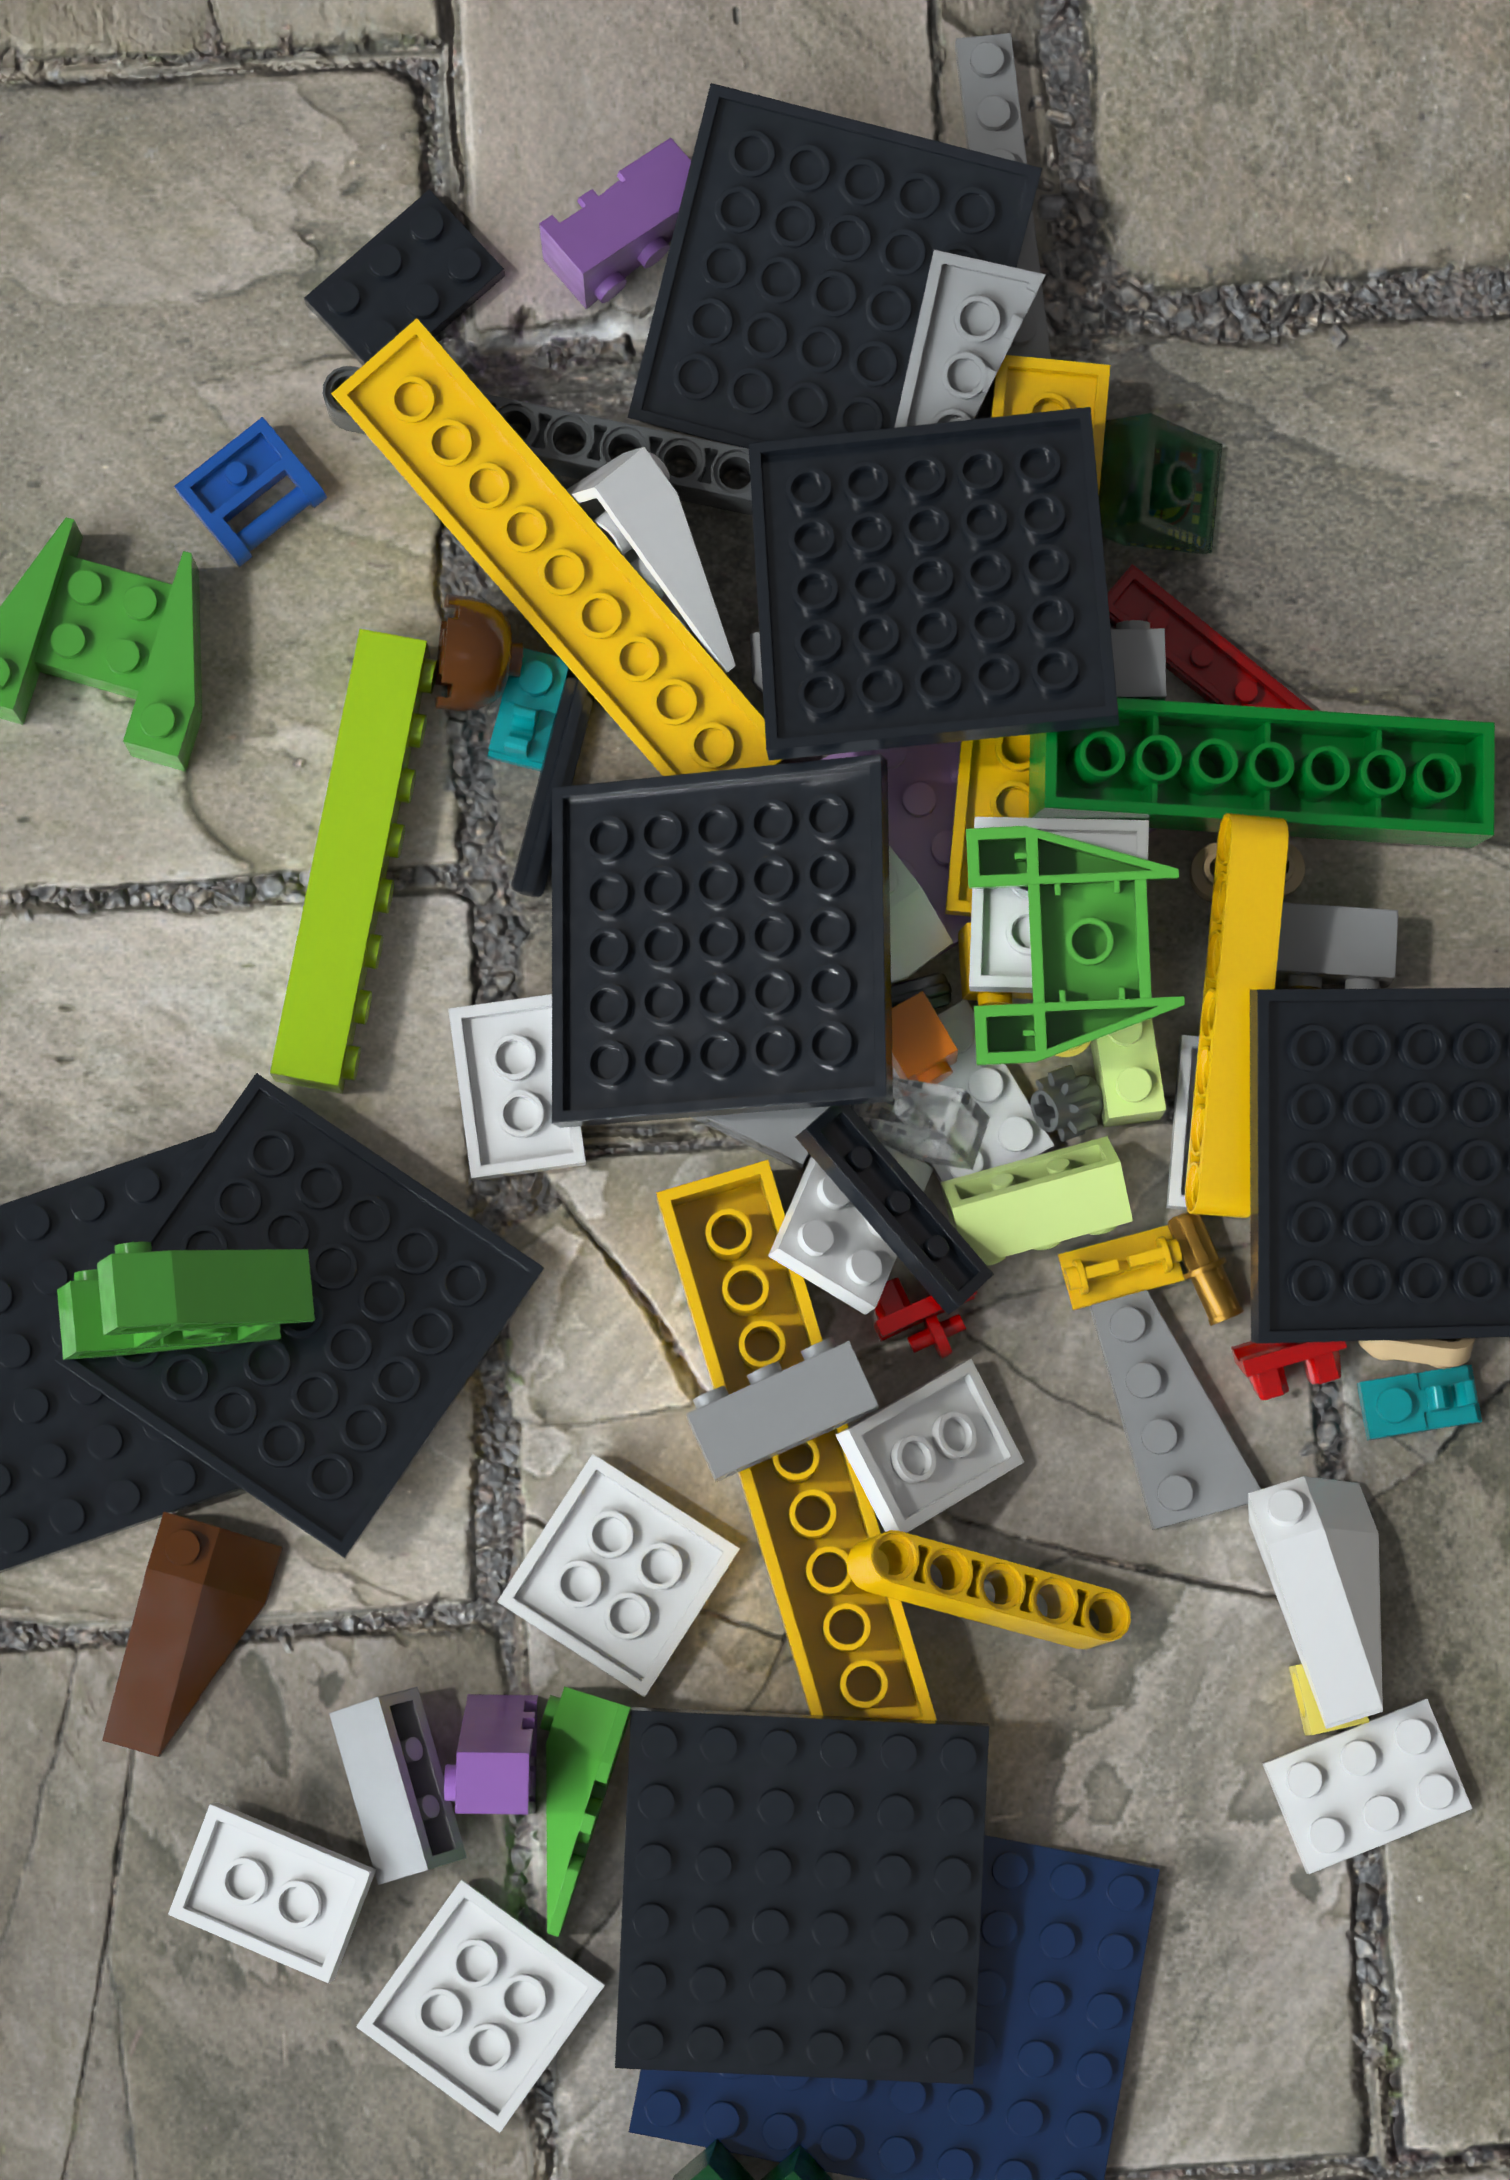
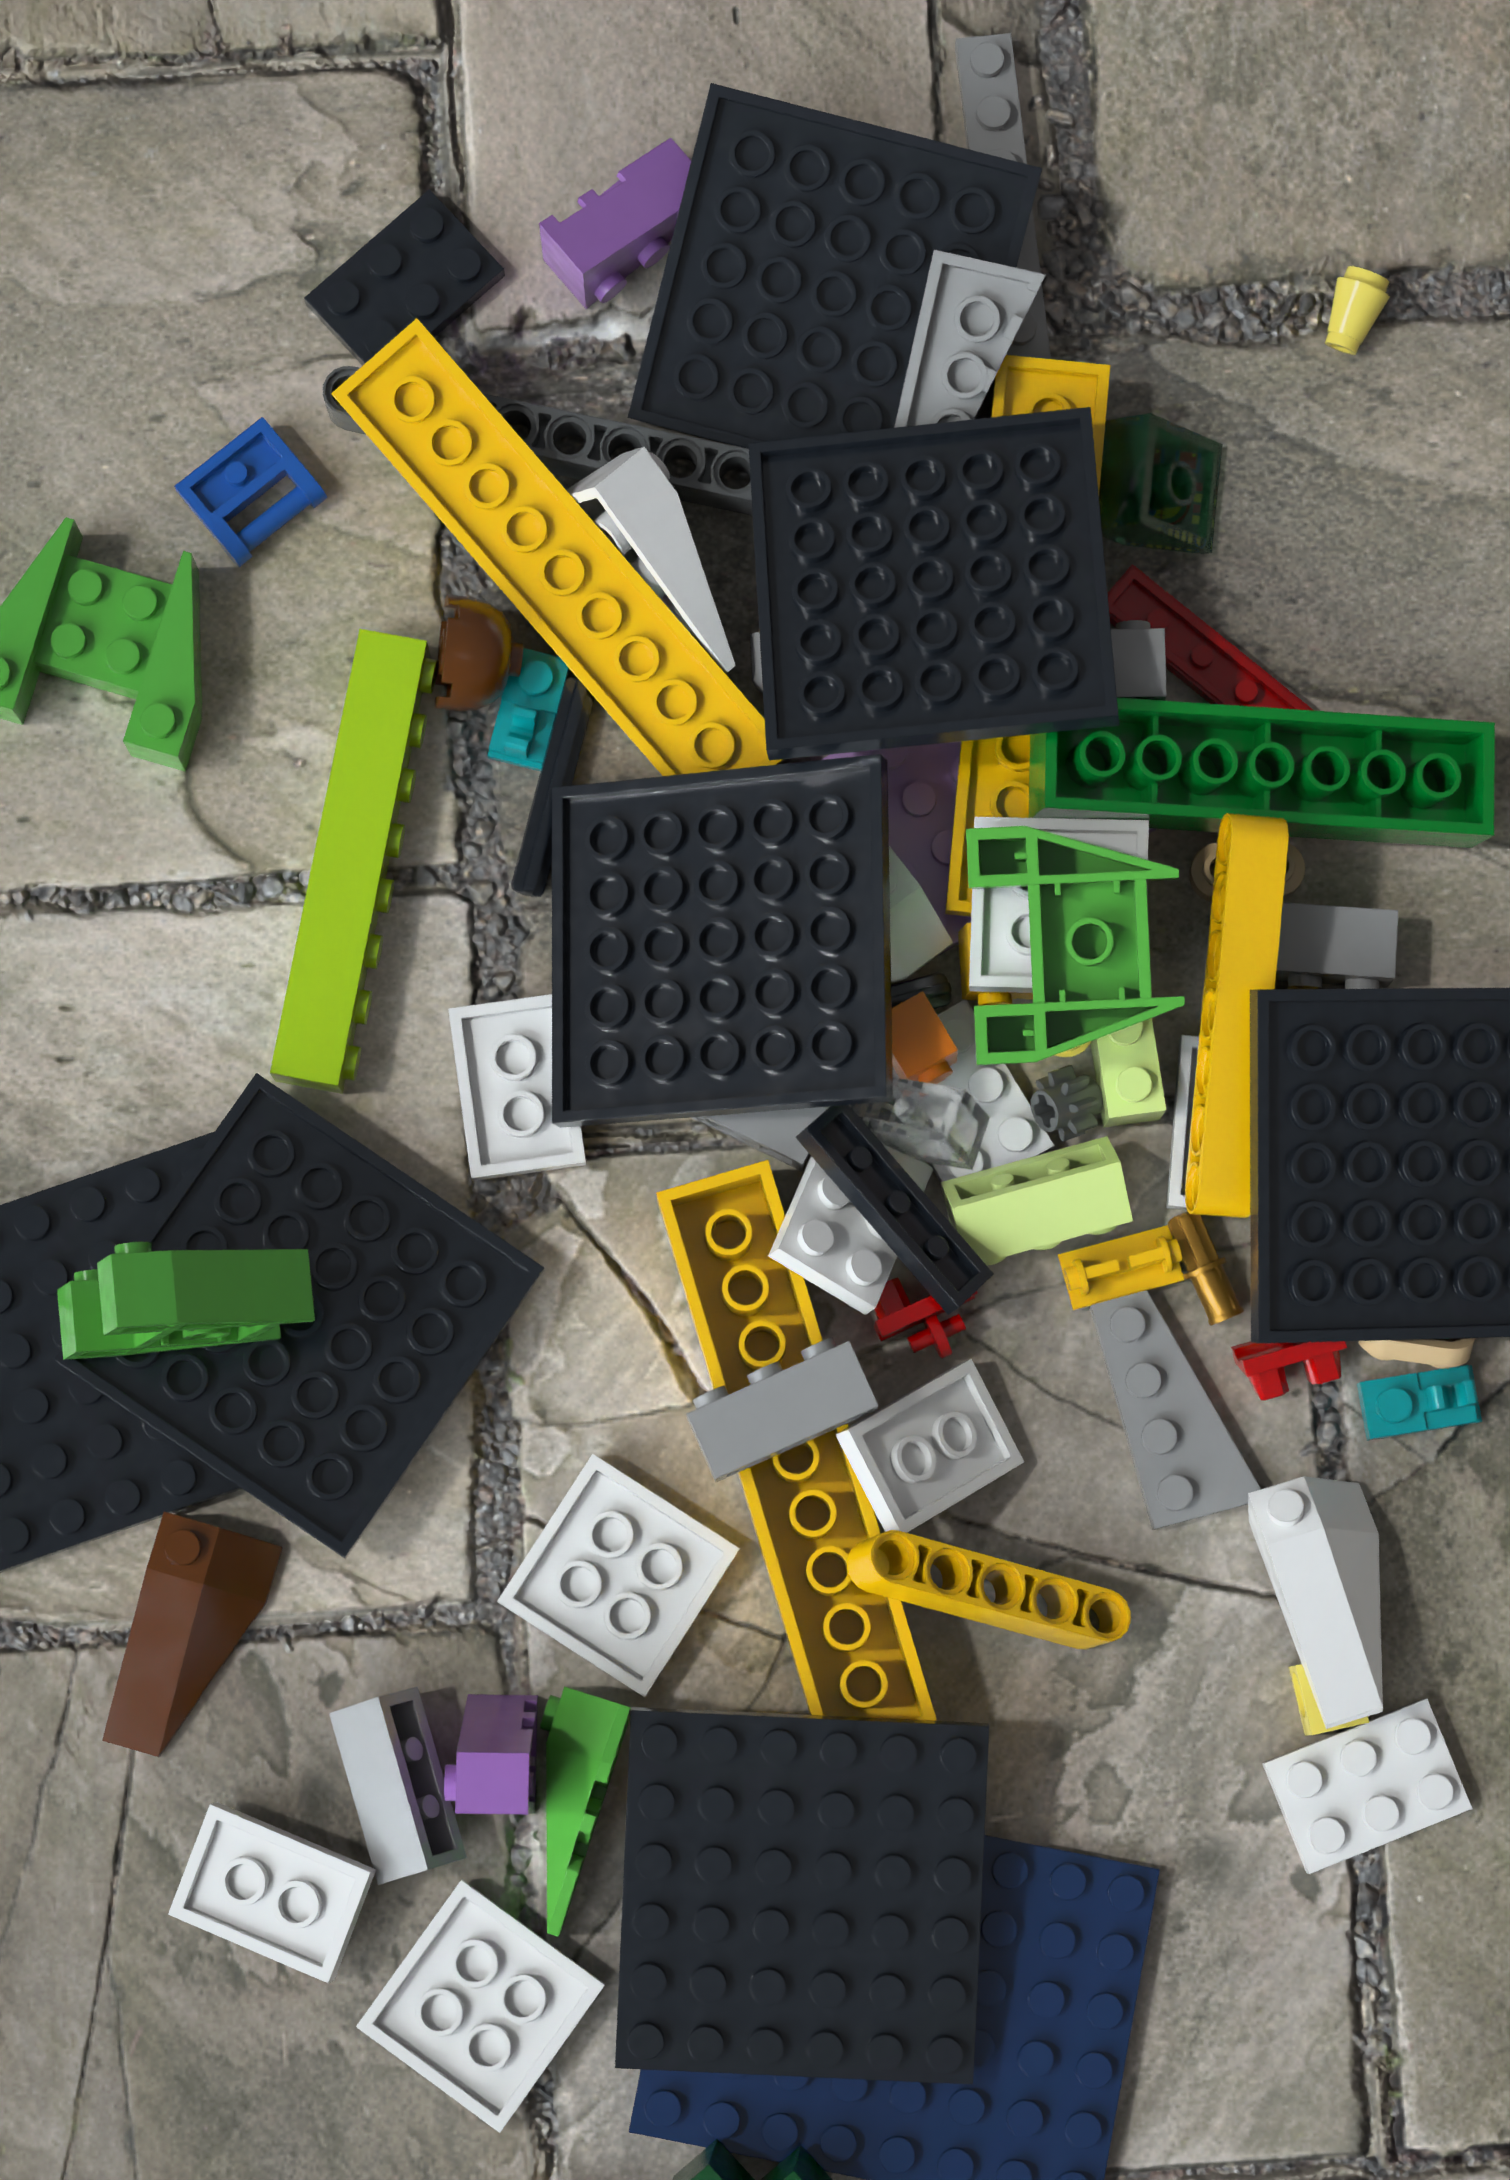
(1355, 307): none -> light yellow cone

